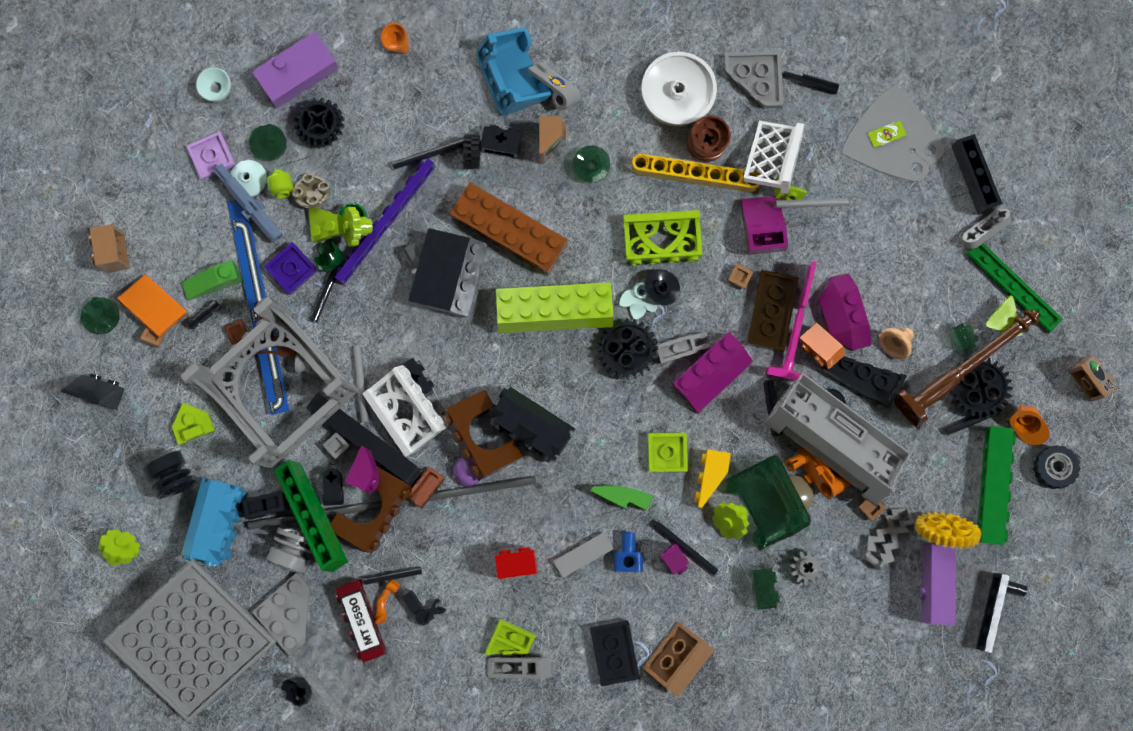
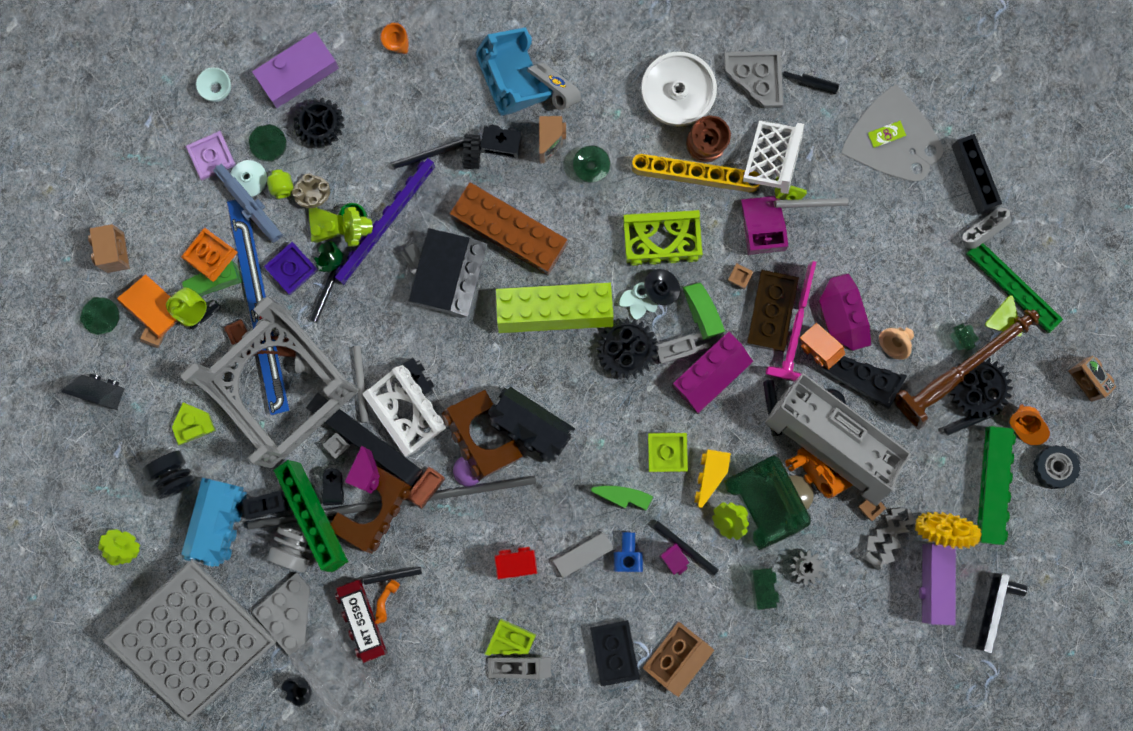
(186, 306): none -> lime piece
(209, 254): none -> orange tile
(422, 616): black bar -> none
(703, 311): none -> bright green slope

